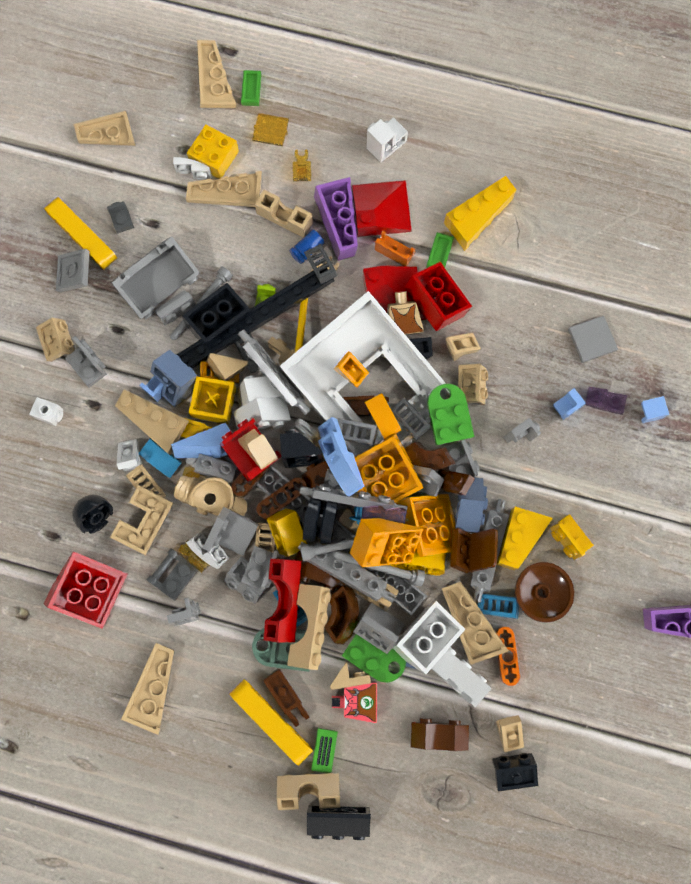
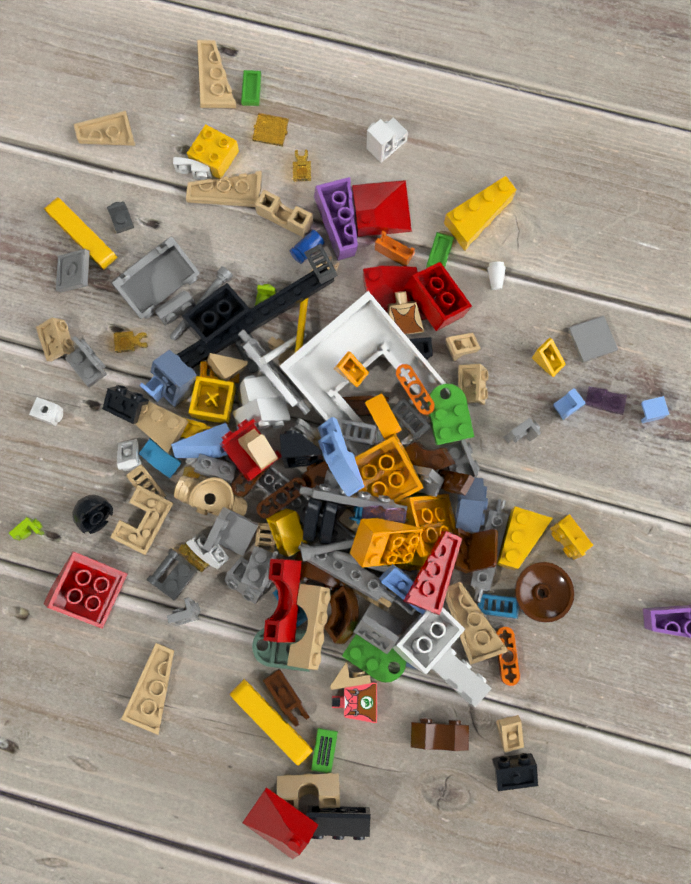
(24, 529): none -> lime bracket
(124, 403): none -> black bracket
(127, 341): none -> clear yellow plate
(279, 350): none -> white bar
(280, 824): none -> red slope
(398, 582): none -> medium blue plate
(427, 399): none -> orange beam
(434, 577): none -> wing
(496, 274): none -> white cone
(549, 357): none -> yellow slope

